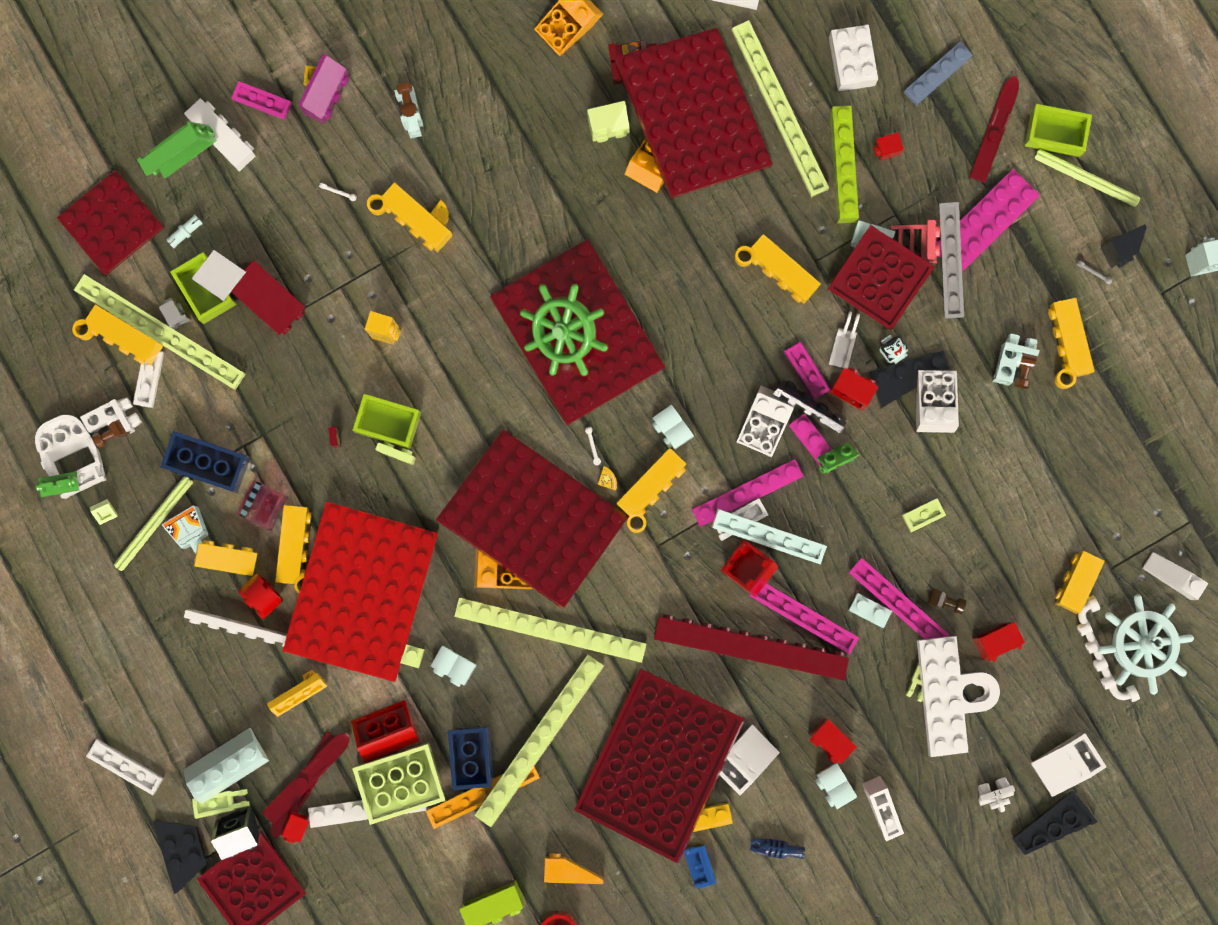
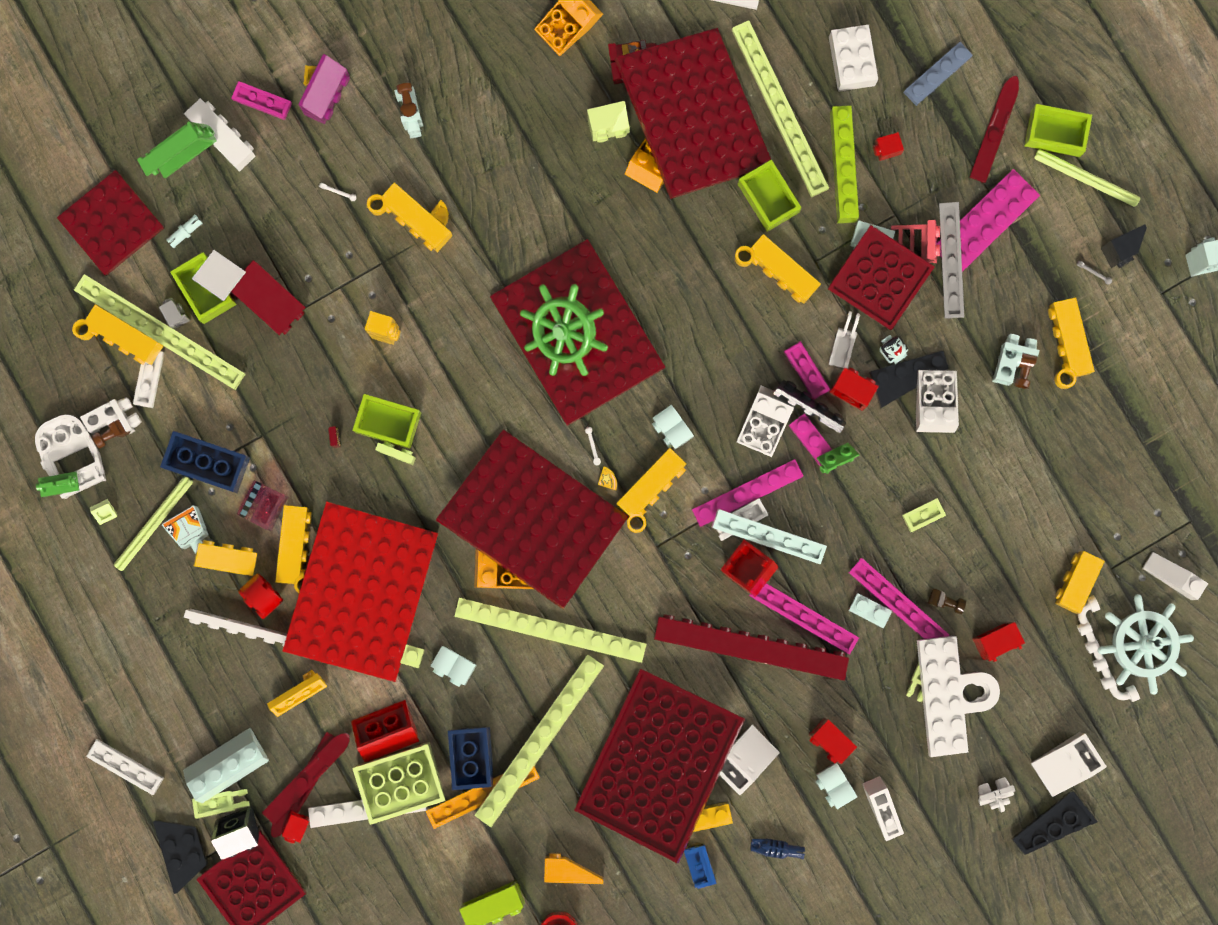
(769, 195): none -> lime piece

